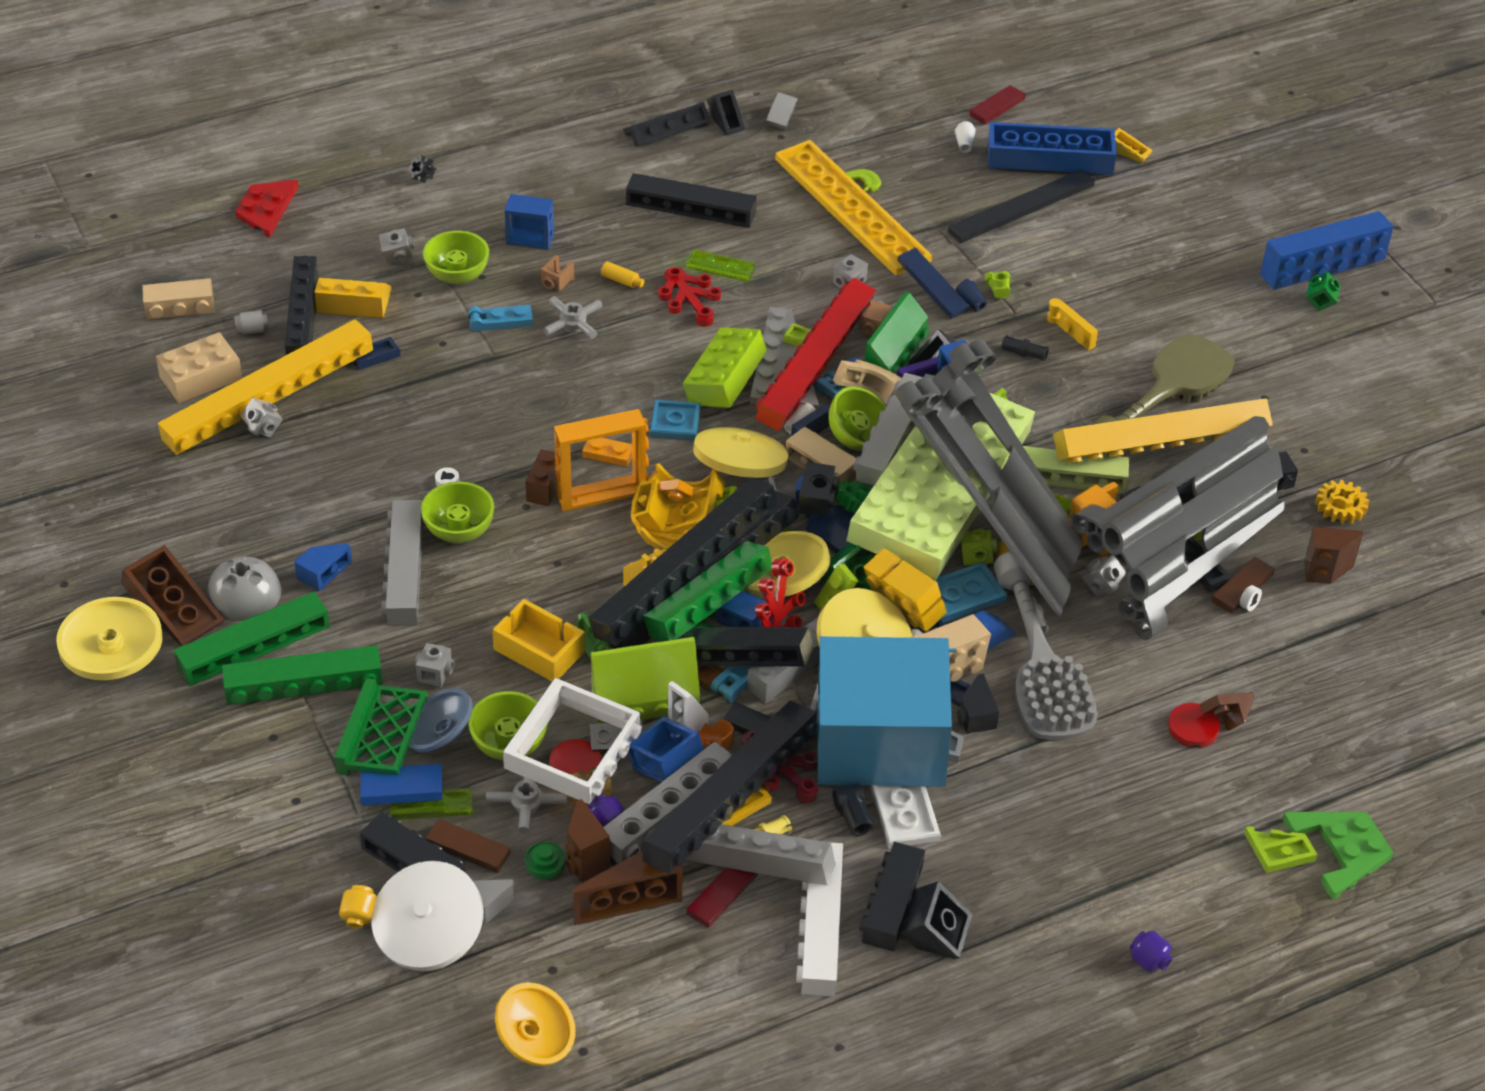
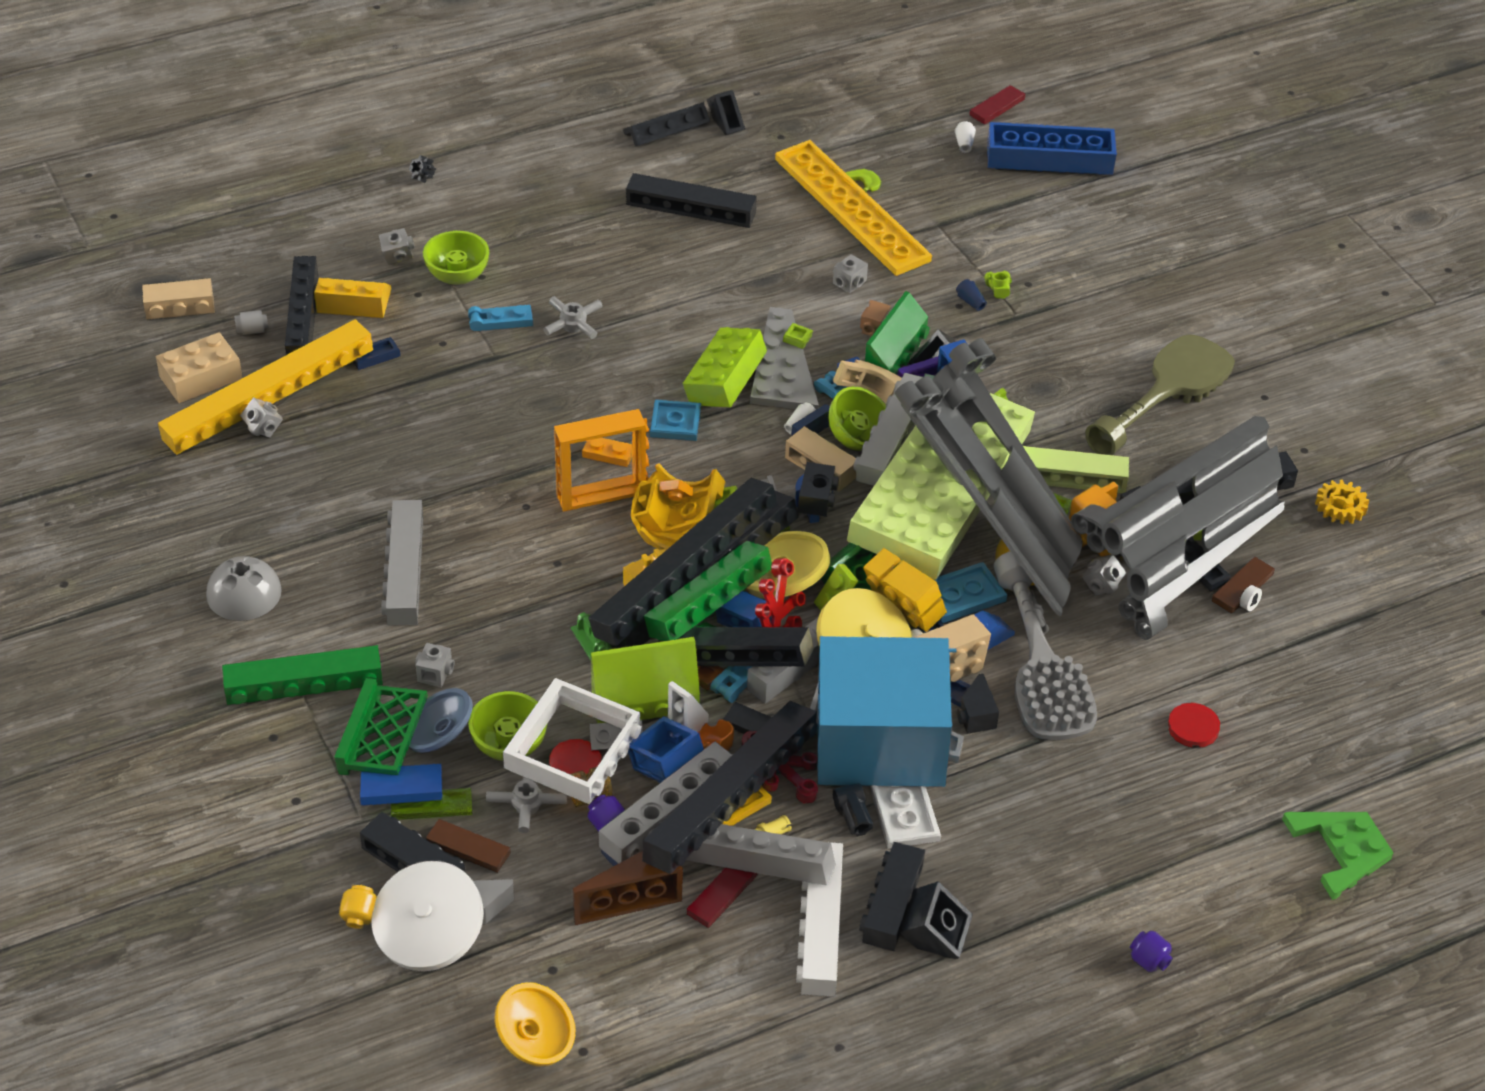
(109, 638): light yellow dish -> none
(172, 595): reddish brown slope -> none
(252, 638): green brick -> none
(265, 204): red wing -> none
(322, 564): blue slope -> none
(446, 475): white tile -> none
(457, 511): lime piece -> none
(530, 221): blue piece -> none
(535, 640): yellow piece -> none
(542, 479): reddish brown brick -> none
(545, 860): green plate -> none
(553, 277): medium nougat window -> none
(586, 844): reddish brown slope -> none
(621, 275): yellow cylinder -> none
(678, 278): red plant -> none
(721, 265): clear neon green tile -> none
(740, 452): light yellow dish -> none
(781, 111): light grey slope -> none
(814, 355): red brick -> none
(832, 528): dark blue tile -> none
(851, 495): green gear -> none
(933, 283): dark blue tile -> none
(978, 547): lime brick -> none
(1020, 206): black tile -> none
(1025, 348): black pin -> none
(1072, 323): yellow plate -> none
(1130, 147): yellow slope -> none
(1155, 431): yellow brick -> none
(1232, 707): reddish brown slope -> none
(1280, 849): lime wing -> none
(1323, 291): green brick -> none
(1326, 248): blue brick -> none
(1331, 553): reddish brown slope -> none

